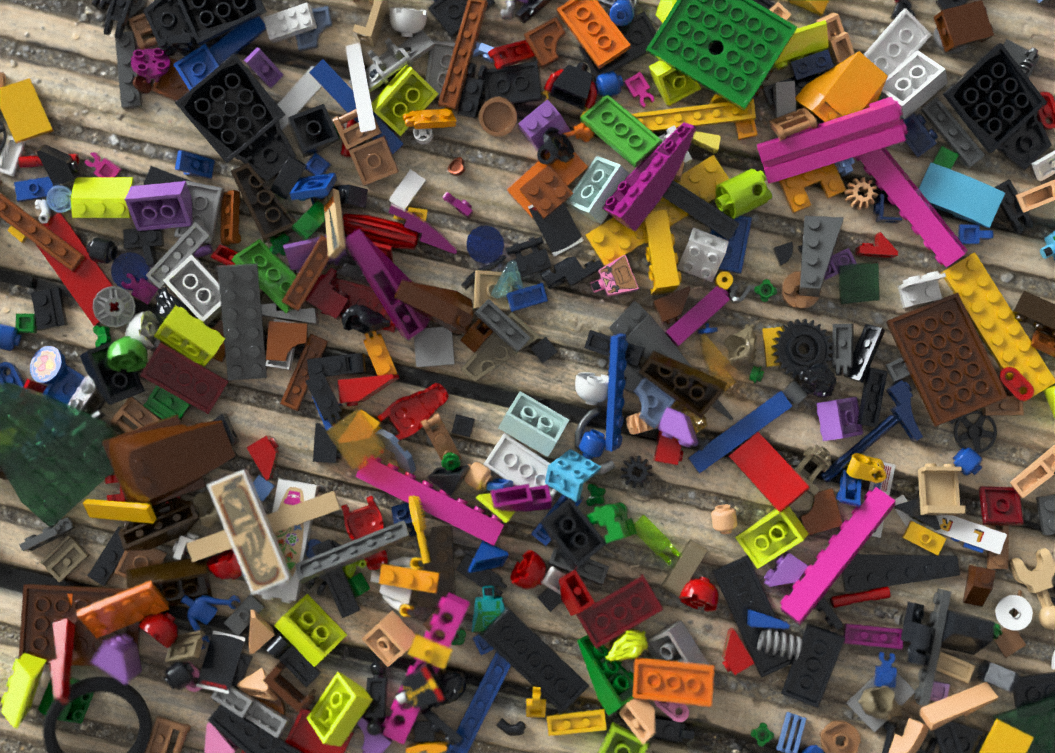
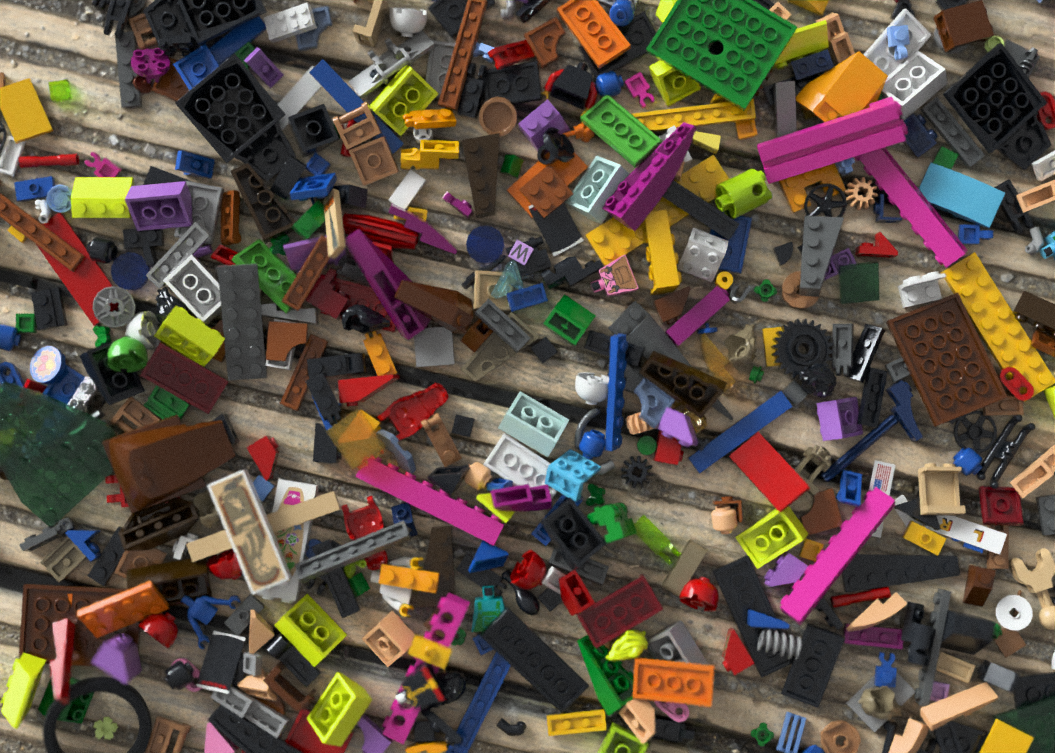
(58, 165): black slope -> none
(60, 90): none -> clear neon green tile
(82, 540): none -> blue slope
(105, 728): none -> yellowish green plant
(119, 511): yellow tile -> none
(142, 290): magenta plate -> none
(185, 648): dark tan plate -> none
(244, 52): none -> green tile
(252, 663): none -> light grey plate
(360, 87): white sticker -> none
(377, 690): black plate -> none
(417, 520): yellow piece -> none
(429, 153): none -> yellow plate
(450, 457): green plate -> none
(457, 167): copper piece -> none
(482, 167): none -> dark brown wedge
(511, 165): none -> green slope
(520, 252): none -> lavender tile
(525, 599): none -> black piece
(536, 707): yellow plate -> none
(569, 320): none -> green slope
(646, 445): none -> green tile
(729, 500): none -> dark orange bracket
(793, 123): medium nougat plate -> none
(810, 549): none -> yellow tile
(825, 204): none -> black wheel
(865, 467): yellow piece -> none
(878, 613): none -> light nougat slope
(898, 38): none -> light blue plate
(992, 42): none -> yellowish green plate
(1004, 450): none -> black piece
(1037, 242): none -> light grey arm

